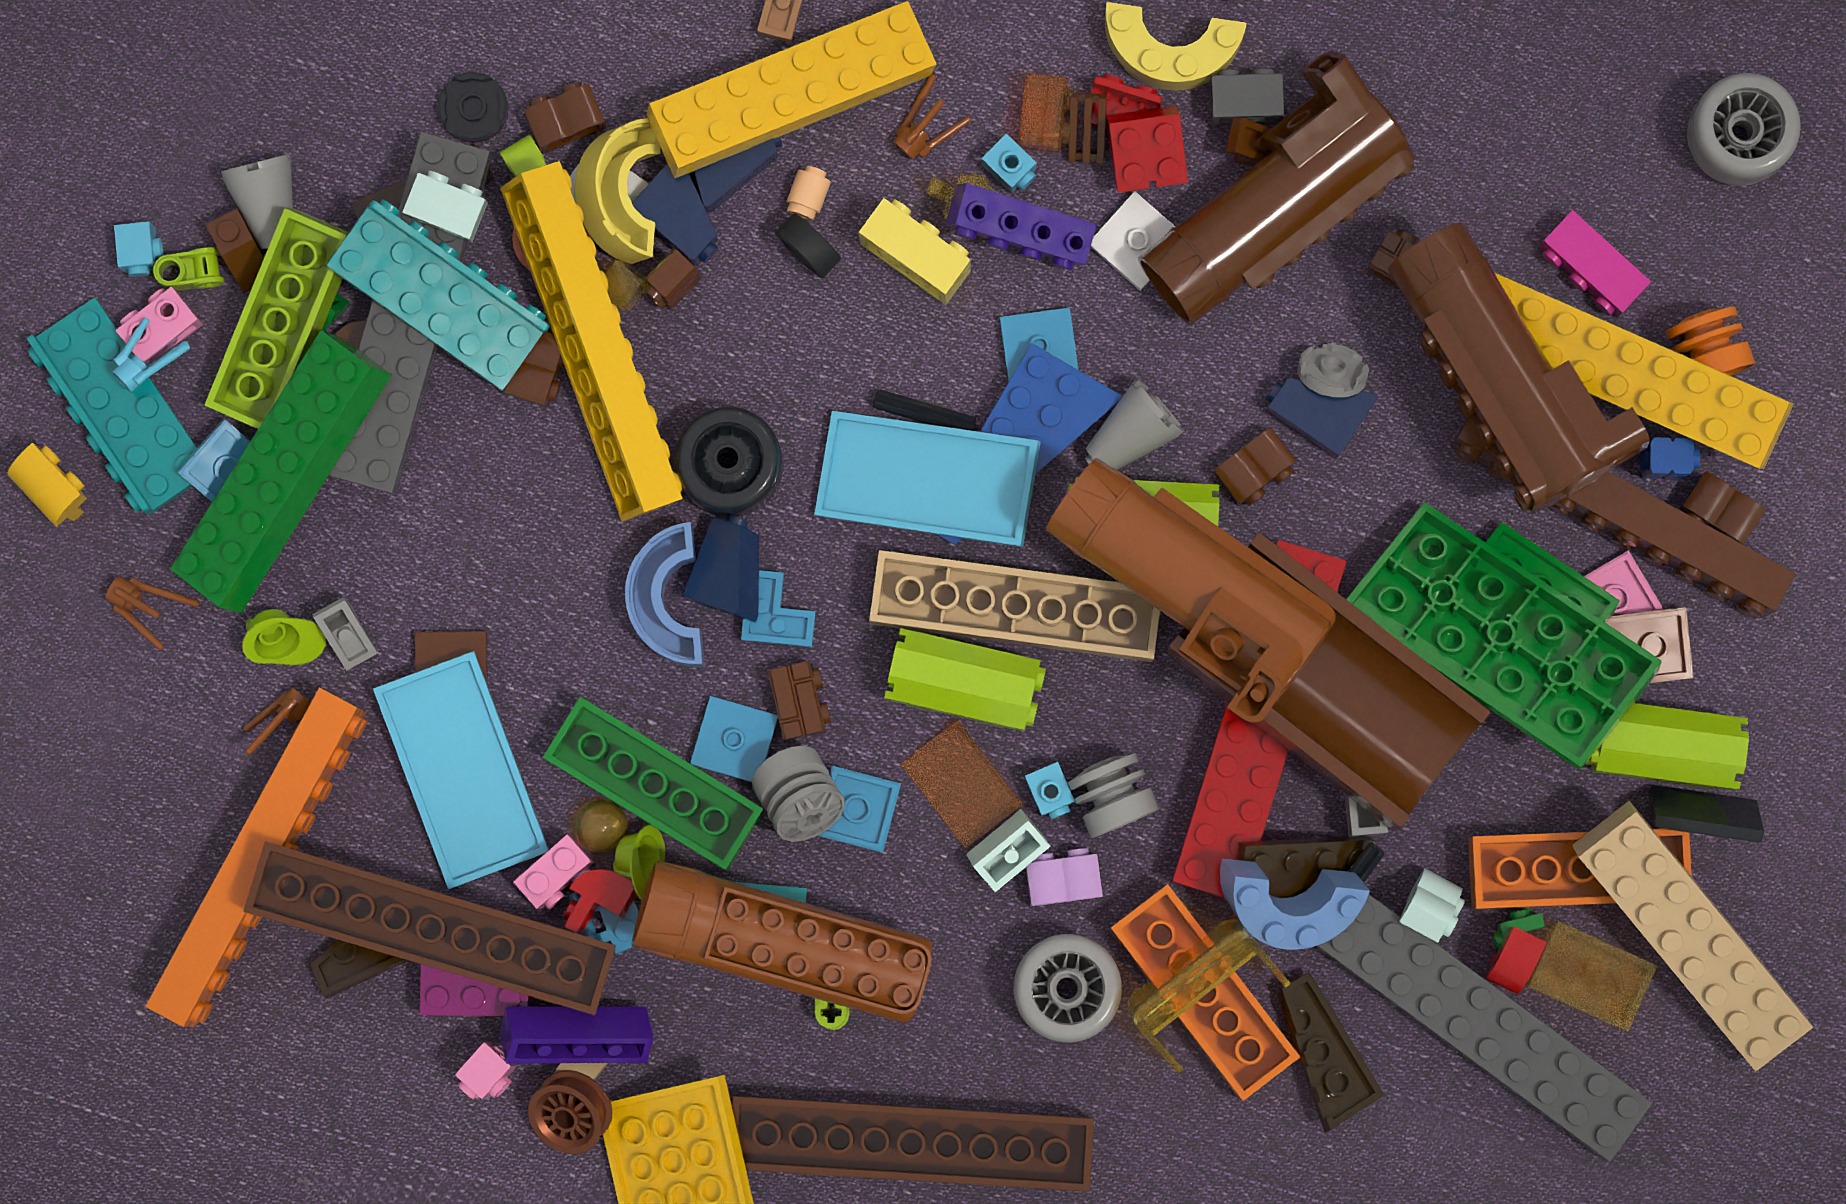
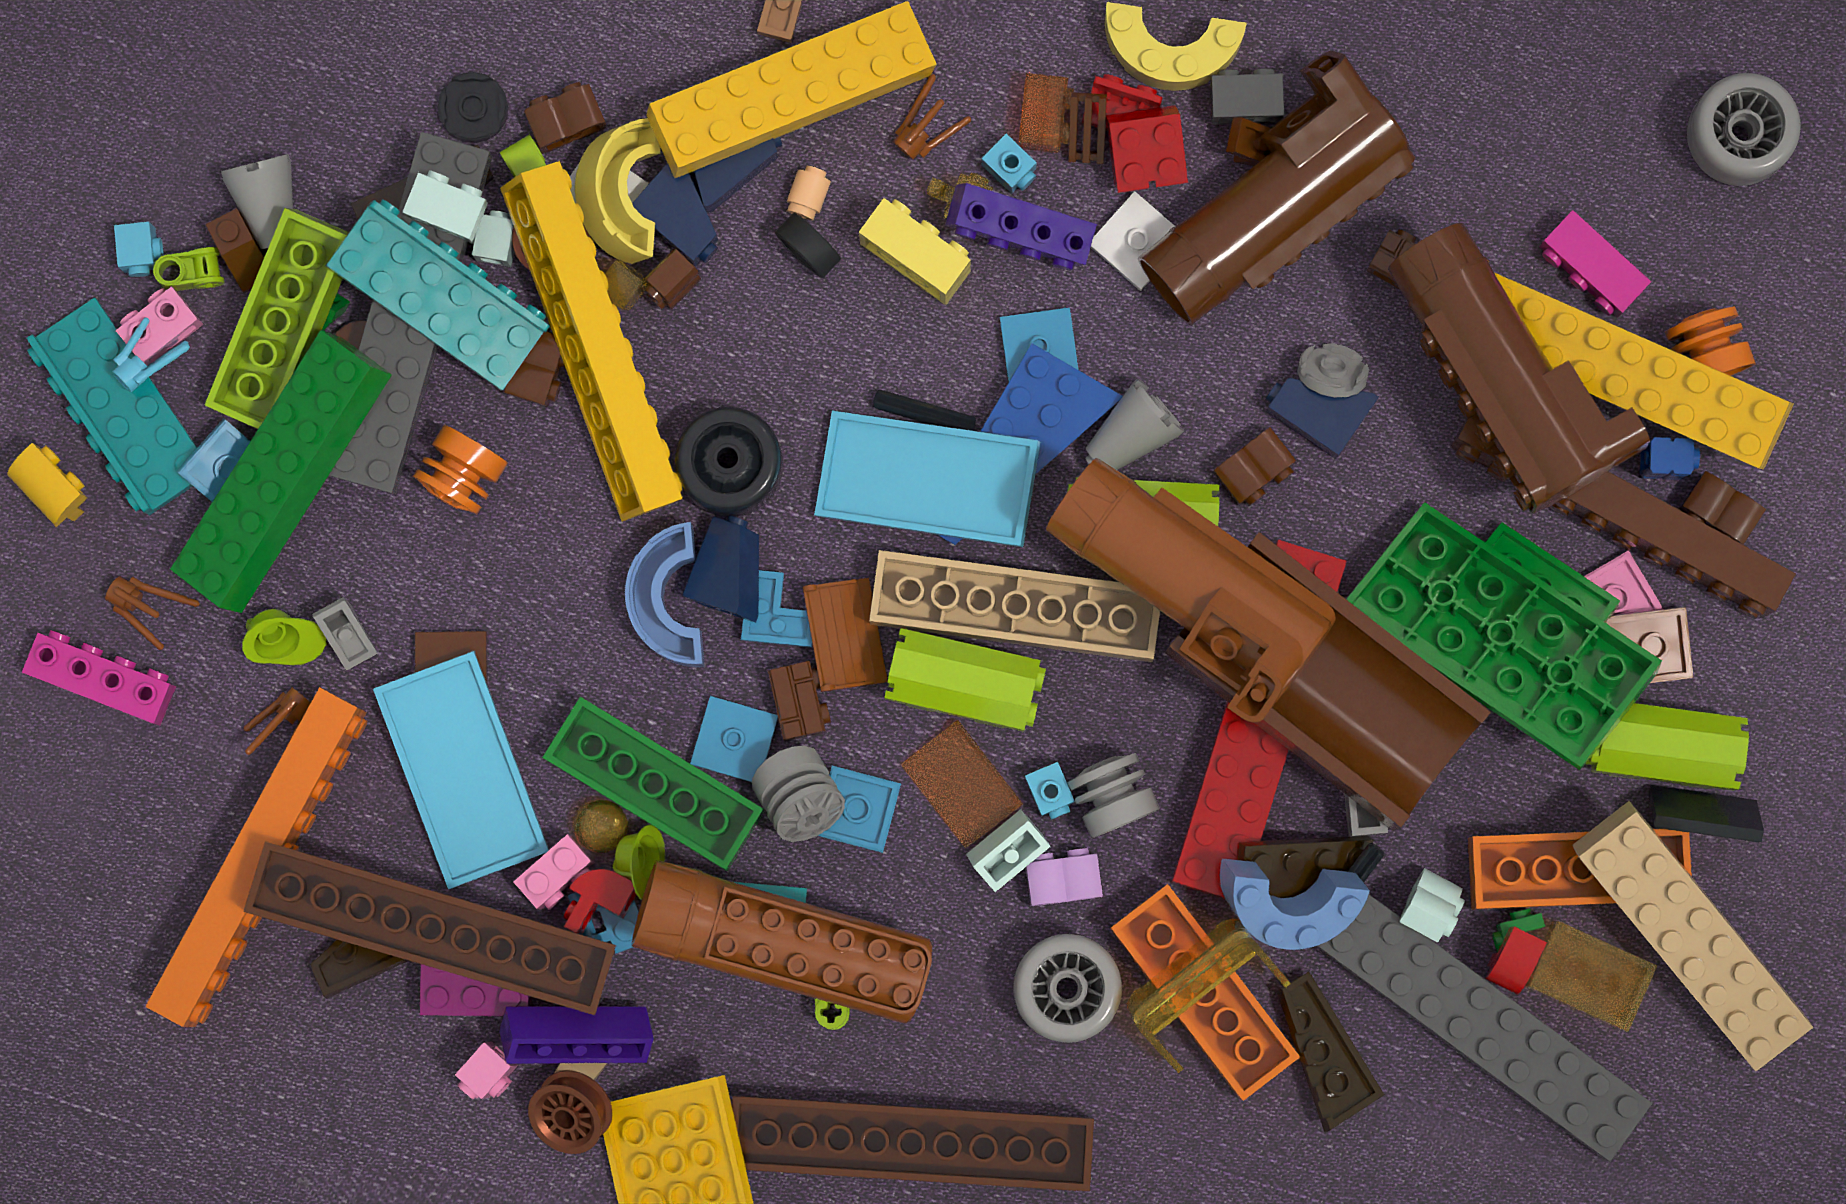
(99, 679): none -> dark pink brick
(460, 470): none -> orange wheel
(494, 239): none -> light aqua brick
(842, 639): none -> dark orange piece

